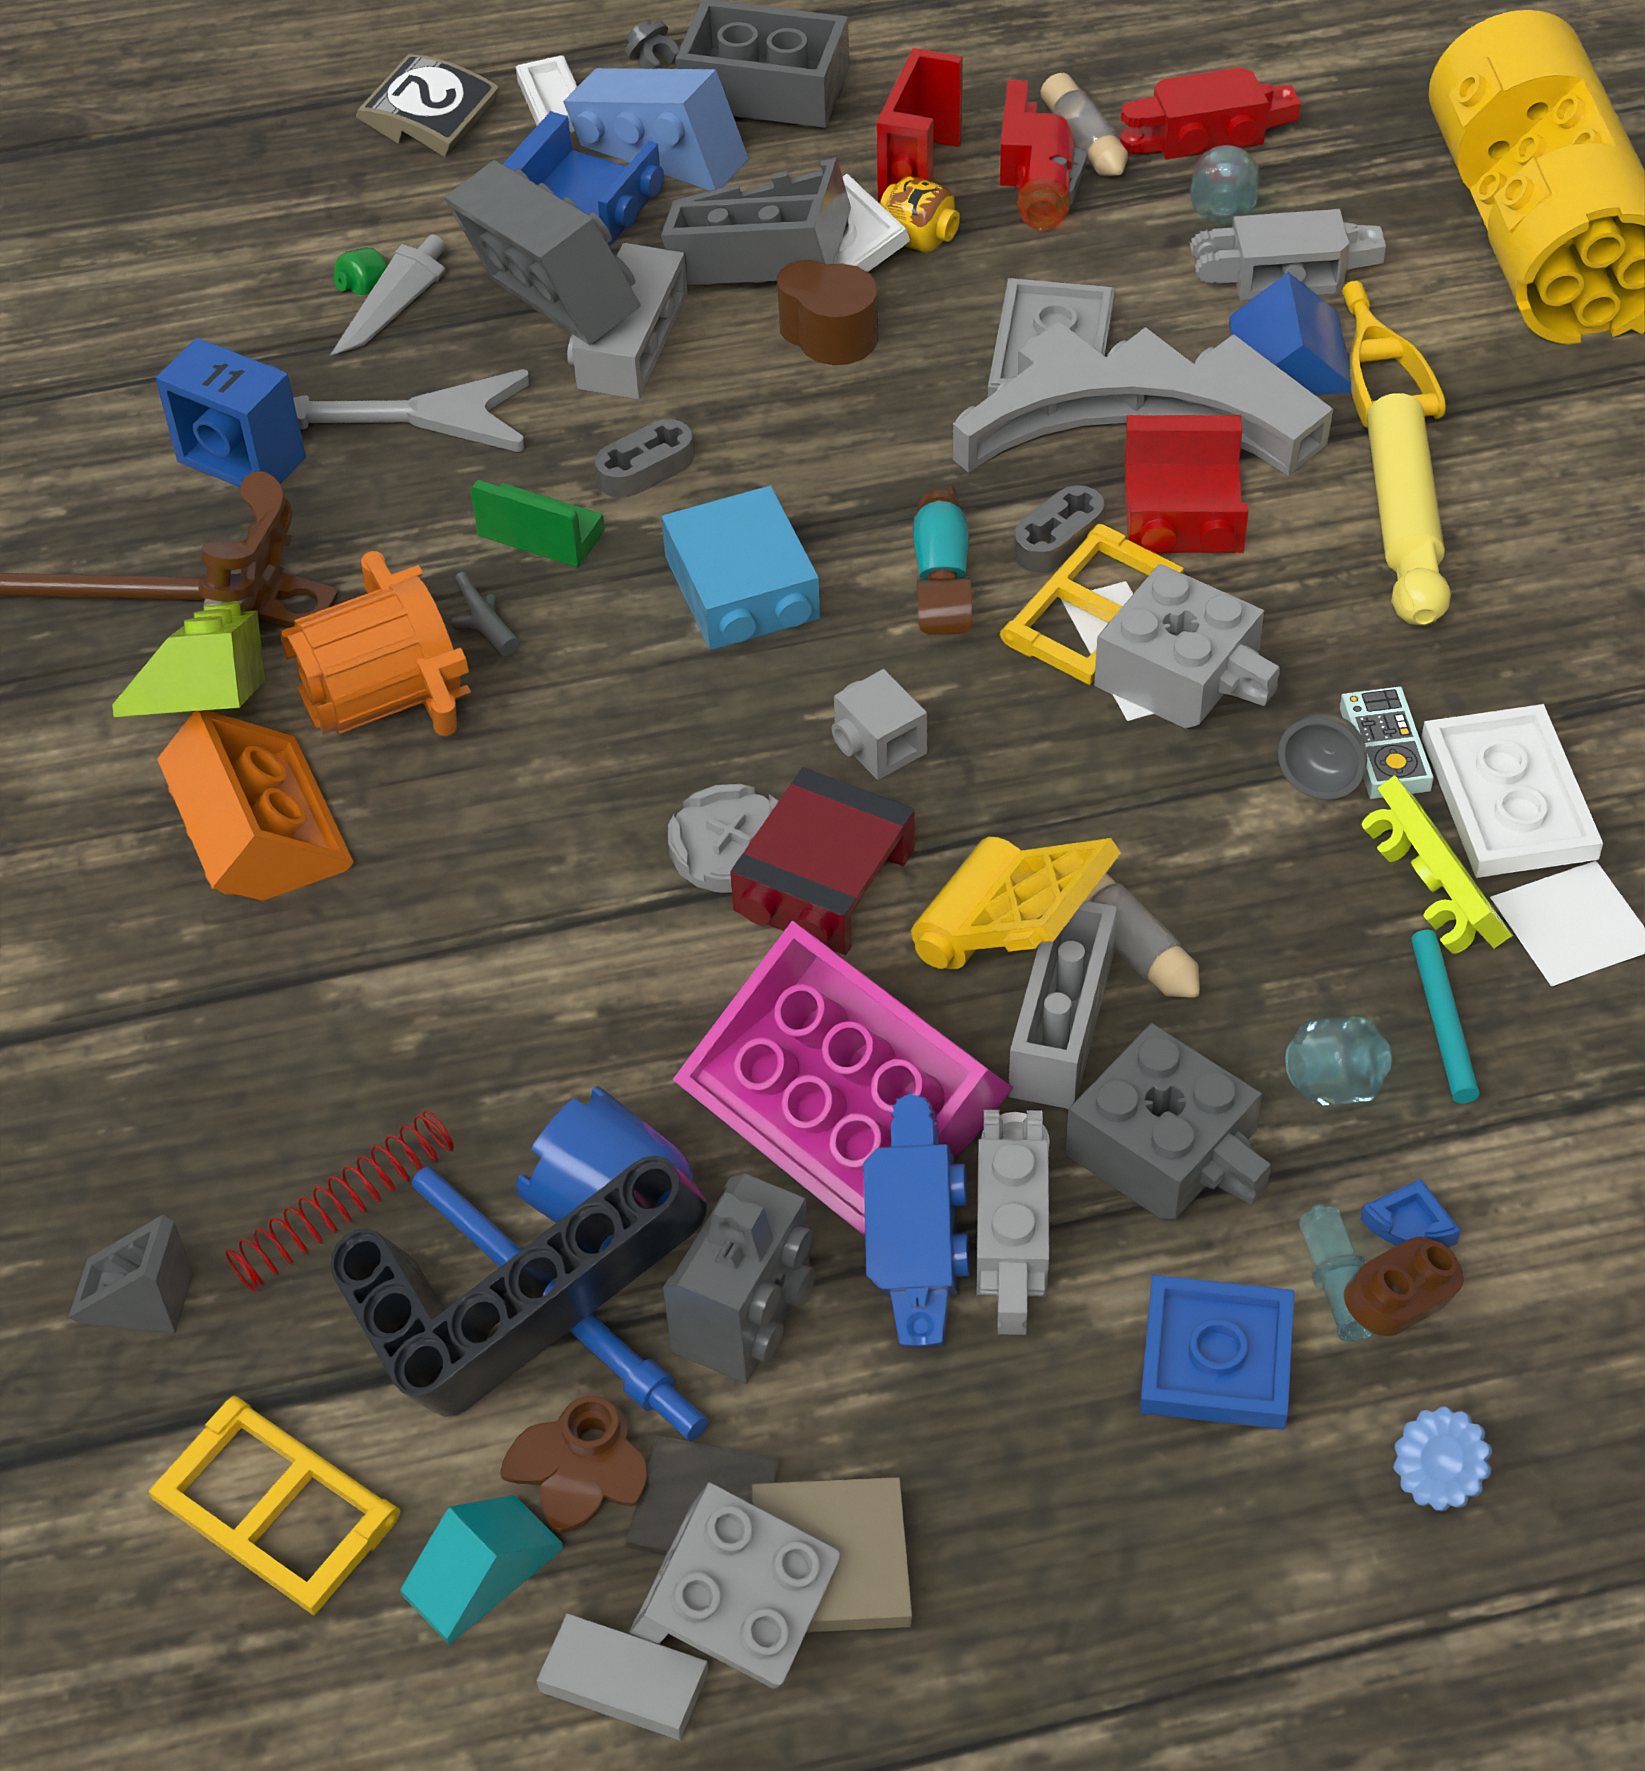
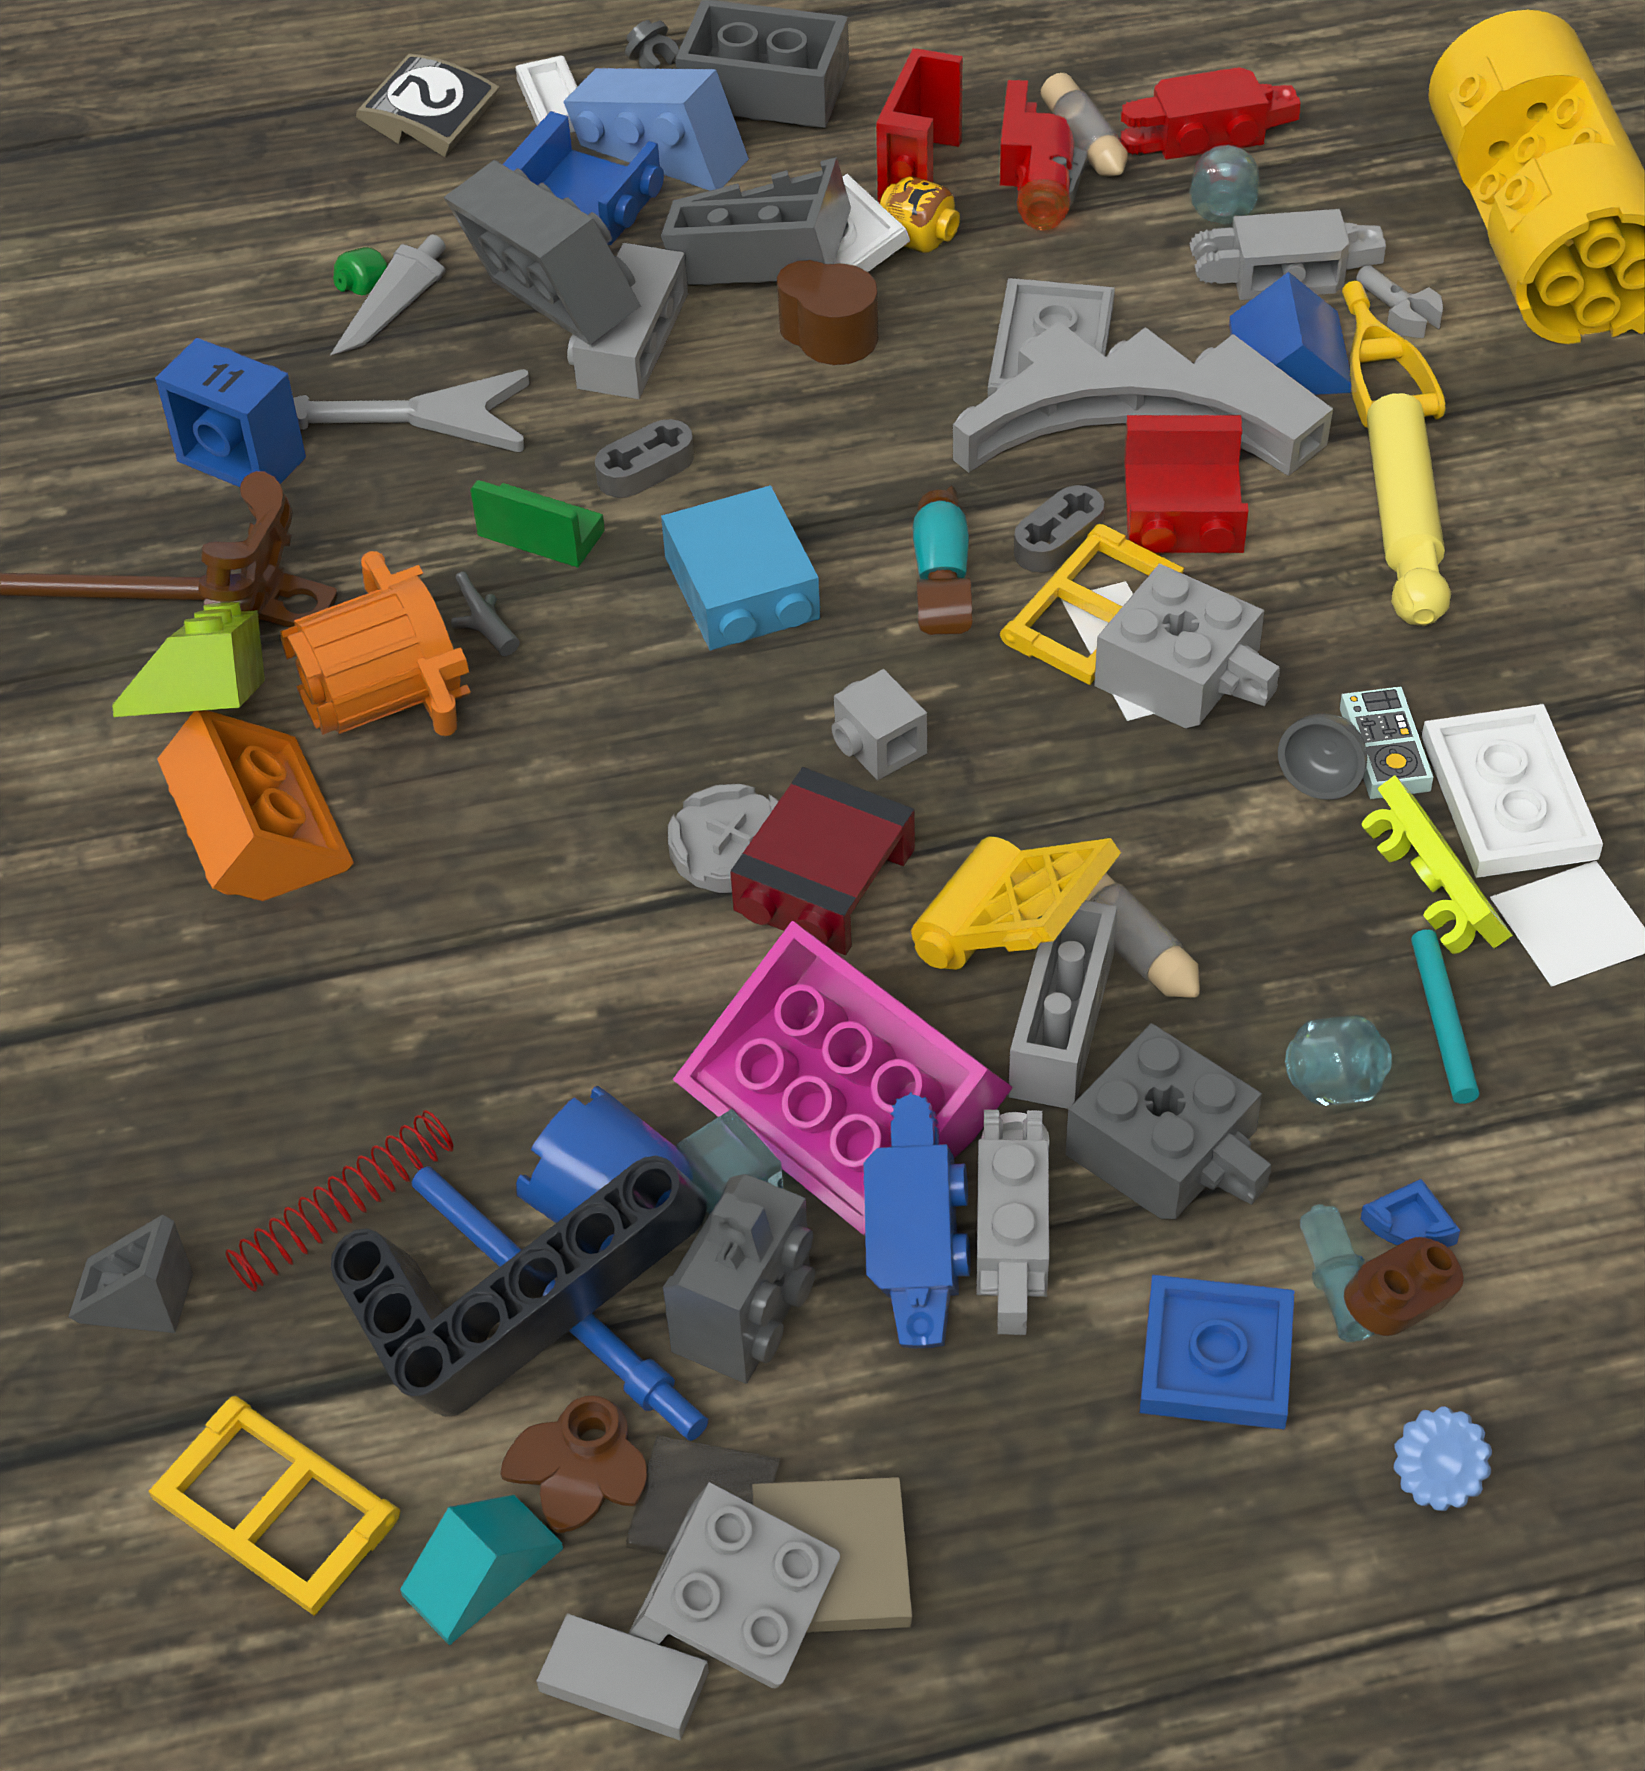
(726, 1150): none -> clear light blue brick
(1408, 311): none -> light grey bar

